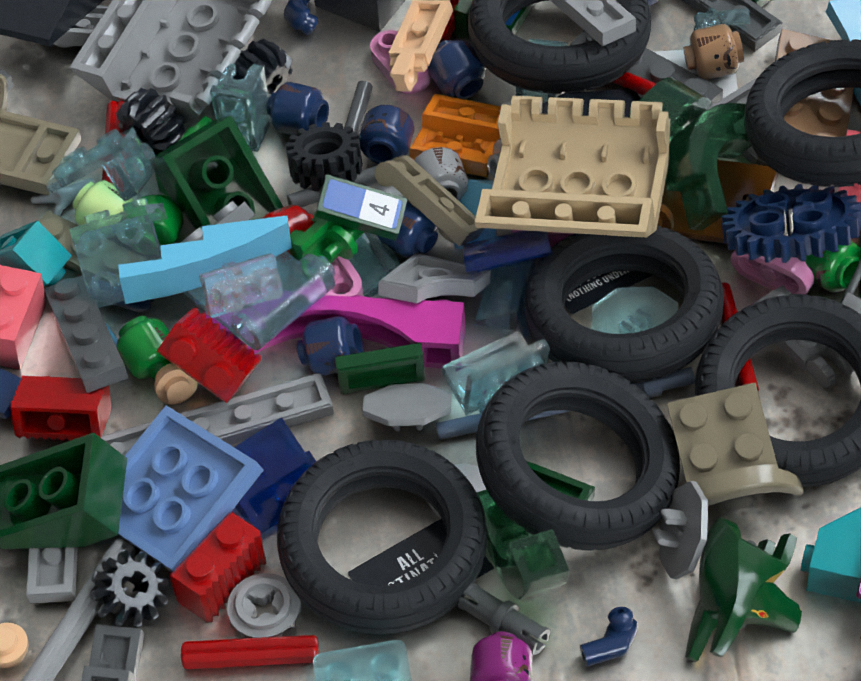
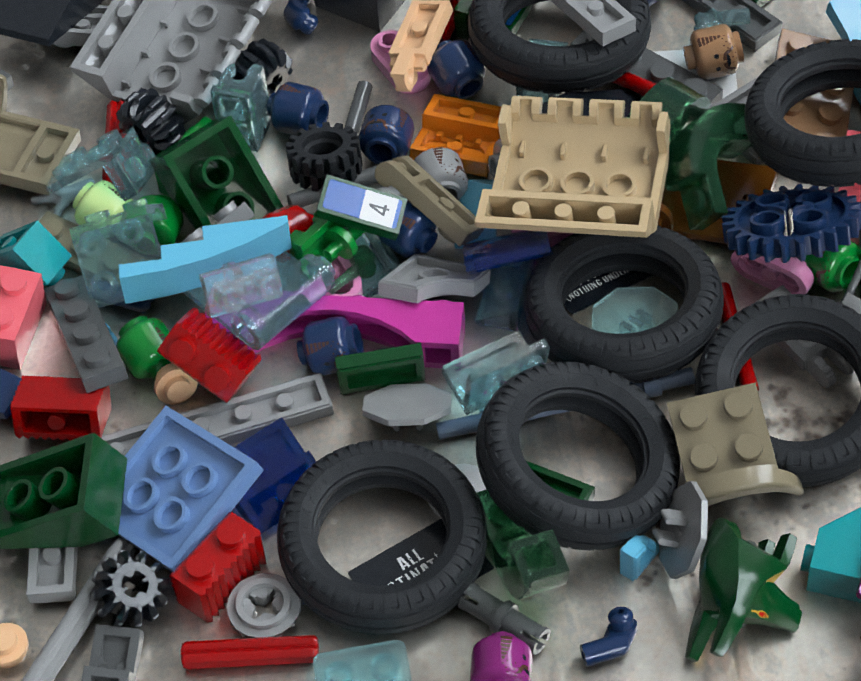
(361, 266): none -> clear green hand
(637, 556): none -> medium azure tile

